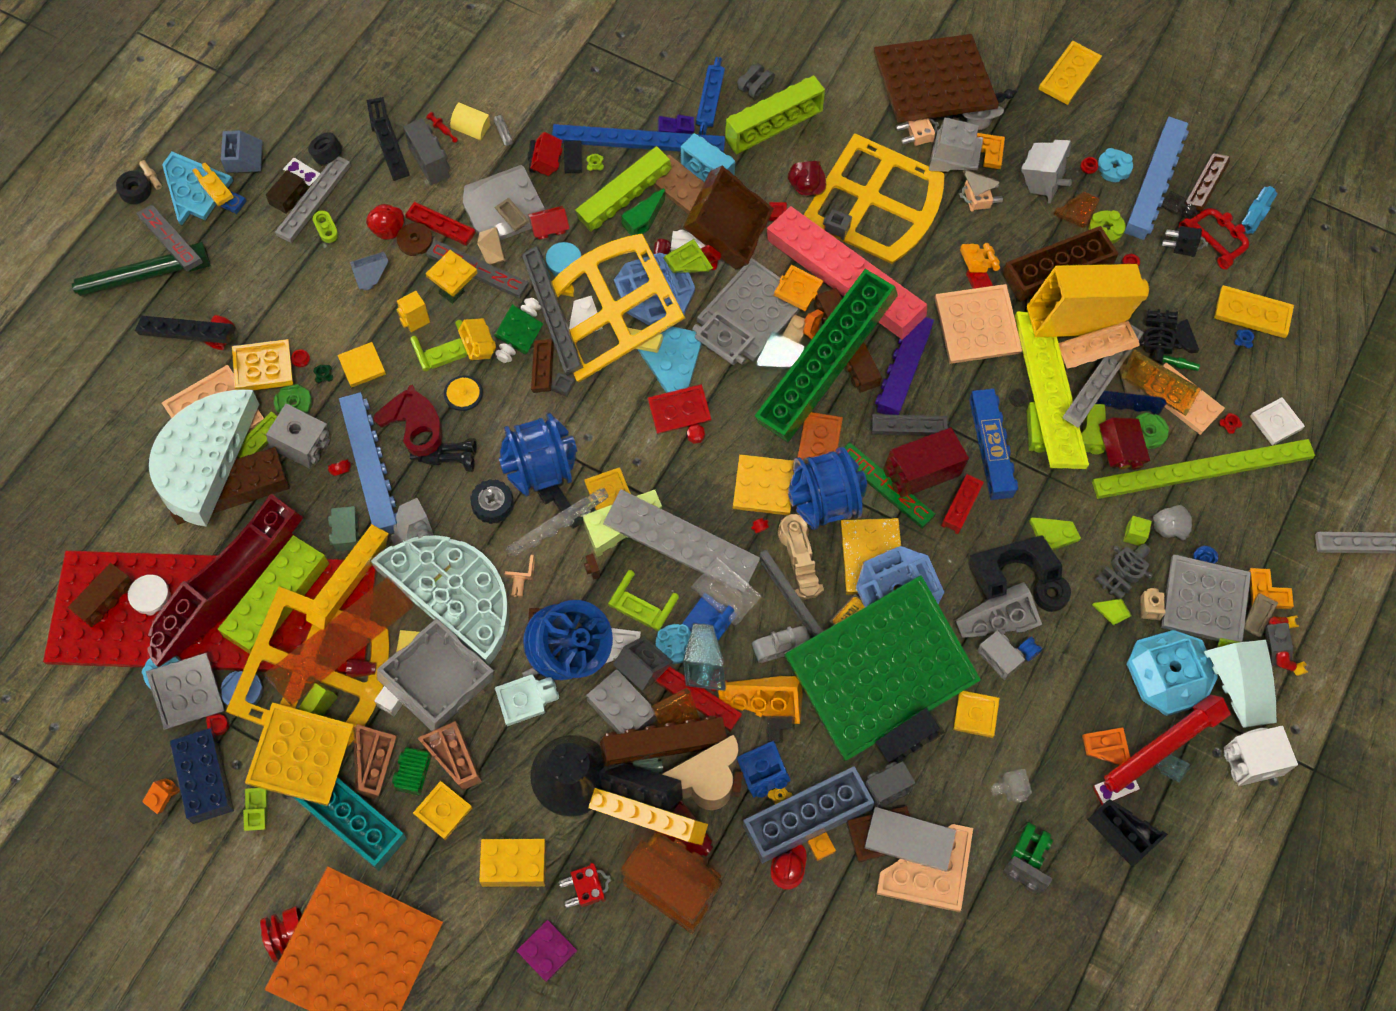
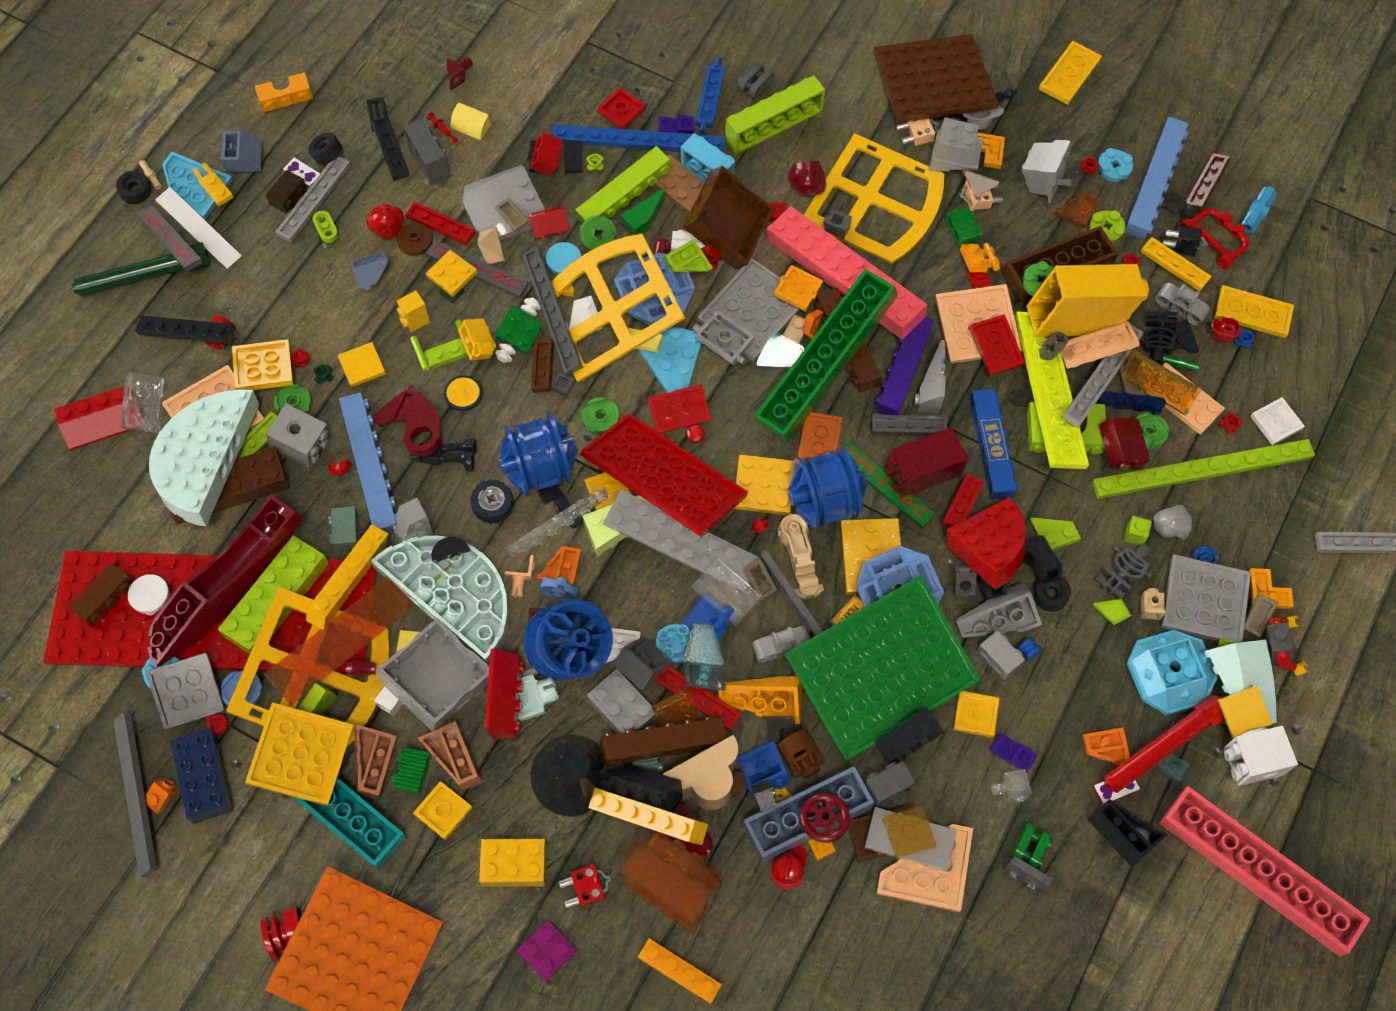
(91, 418): none -> slope
(135, 795): none -> dark grey tile
(142, 402): none -> clear plate
(198, 227): none -> white sticker
(235, 204): blue tile -> none
(255, 809): lime slope -> none
(296, 92): none -> light orange arch
(448, 548): none -> black tile
(457, 71): none -> dark red bracket
(503, 130): light grey axle -> none
(504, 695): none -> red slope
(558, 588): none -> medium blue plate
(562, 565): none -> orange wing
(591, 411): none -> bright green plate
(591, 566): reddish brown plate -> none
(595, 223): none -> bright green plate
(621, 108): none -> red plate
(638, 608): lime plate -> none
(664, 474): none -> red plate
(679, 971): none -> light orange plate
(759, 578): none -> dark tan slope
(764, 795): none -> clear smoke plate
(801, 754): none -> reddish brown gear
(810, 826): none -> dark red plate
(909, 832): none -> clear yellow plate
(933, 386): none -> light grey wedge
(961, 574): none -> dark grey brick
(963, 226): none -> green brick
(991, 542): none -> red brick
(997, 345): none -> red plate
(1013, 753): none -> dark purple slope
(1033, 273): none -> bright green plate
(1051, 344): none -> dark grey beam
(1175, 264): none -> yellow plate
(1184, 301): none -> light grey piece
(1225, 329): none -> red hair
(1244, 711): none -> yellow tile
(1265, 872): none -> coral brick

